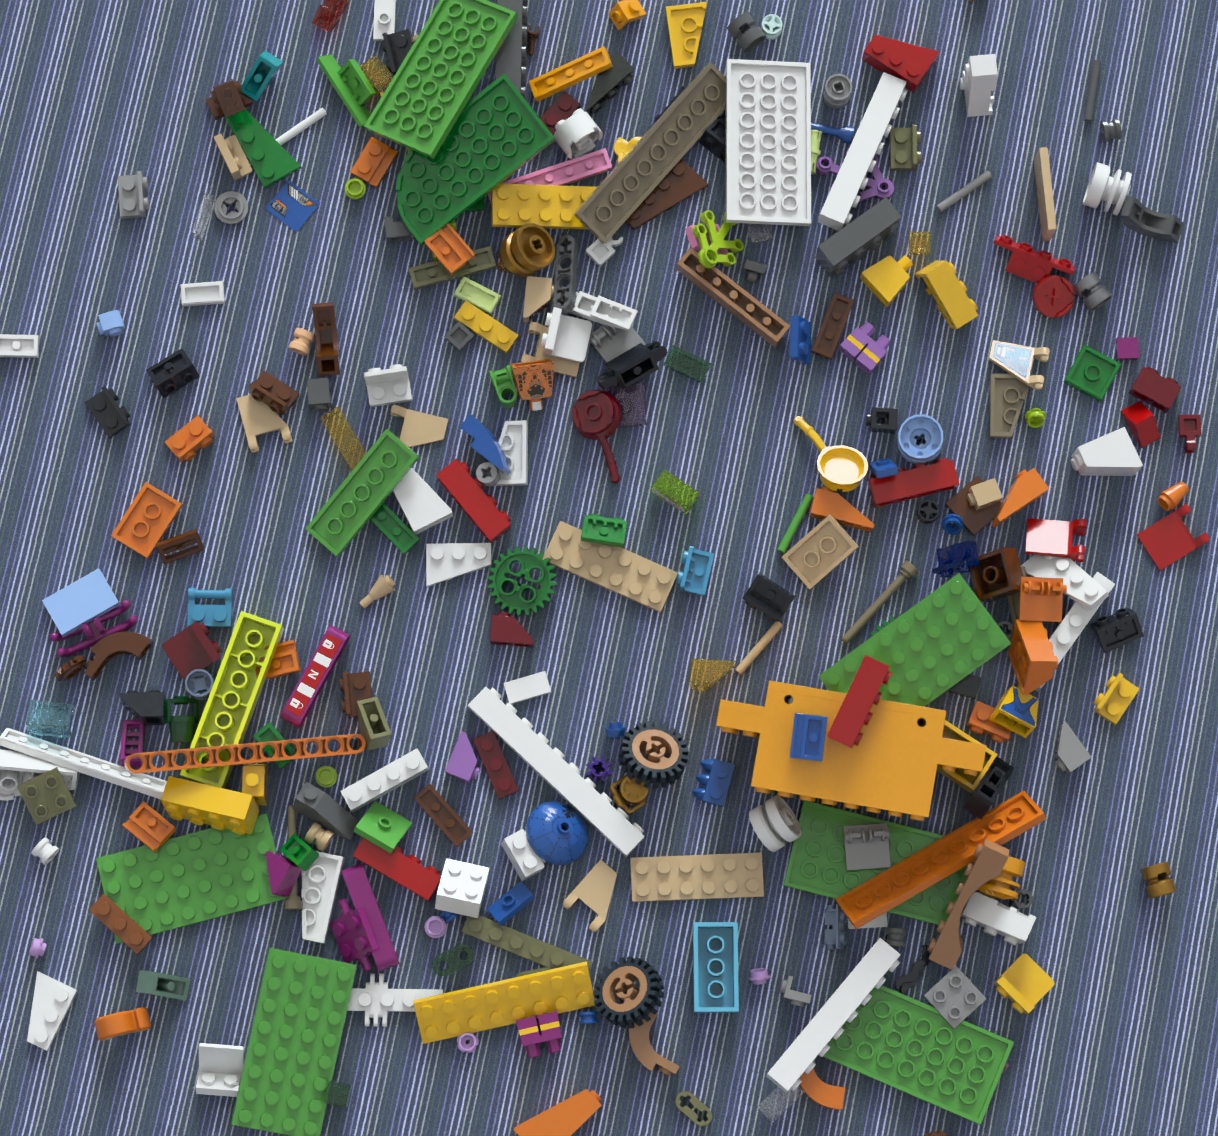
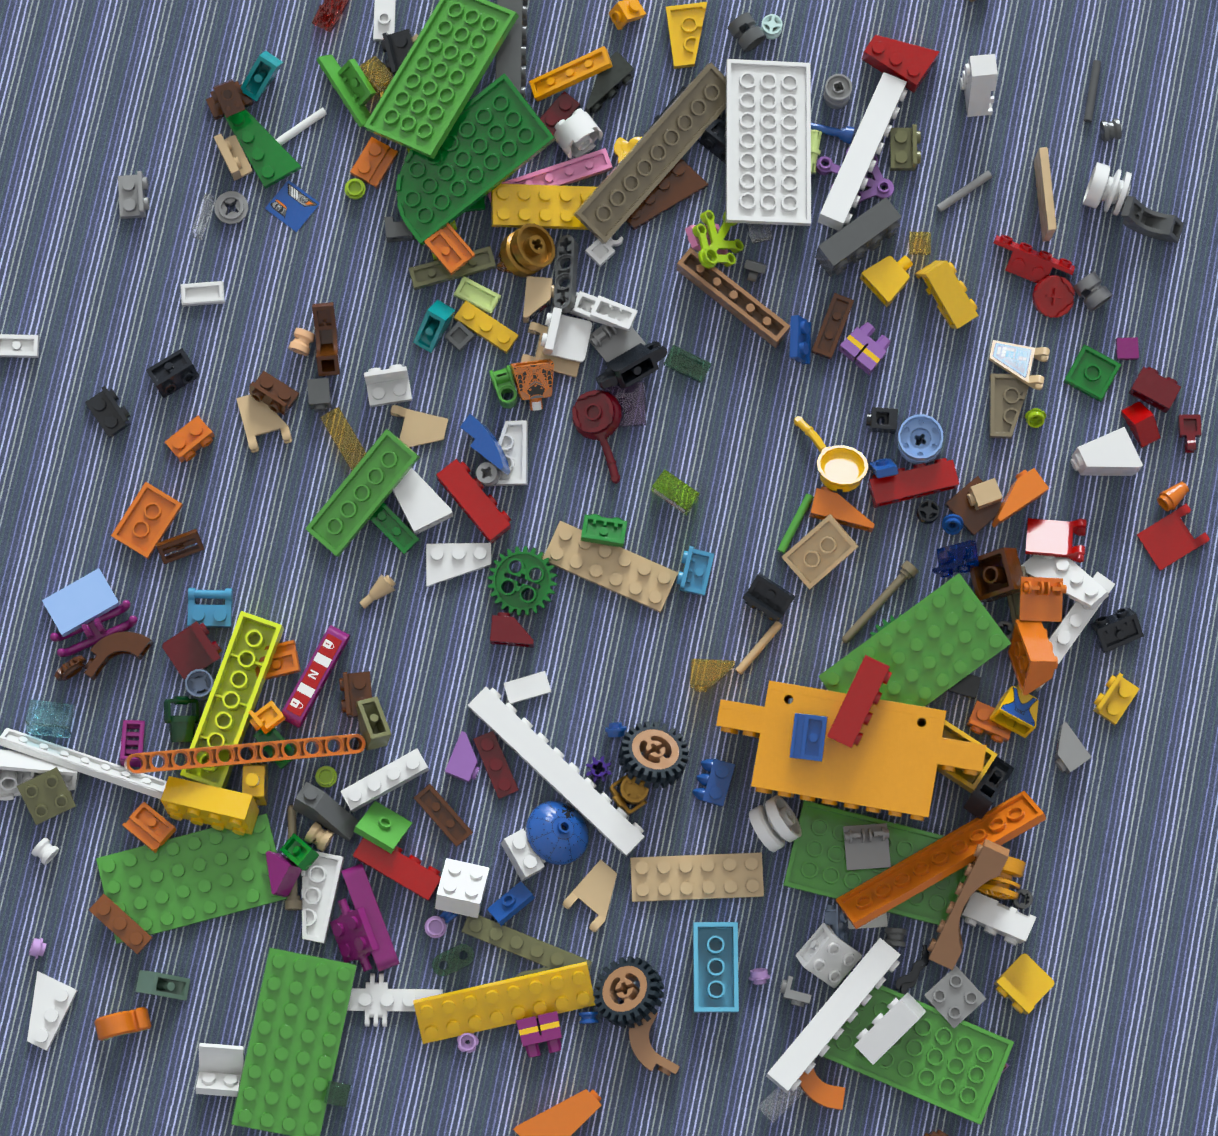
(110, 323): light blue plate -> none
(145, 706): black slope -> none
(266, 717): none -> light orange bracket
(434, 325): none -> teal slope
(533, 36): reddish brown hand -> none
(690, 1112): olive beam -> none
(828, 956): none -> white bracket
(889, 1027): none -> white wedge
(1152, 874): pearl gold wheel -> none

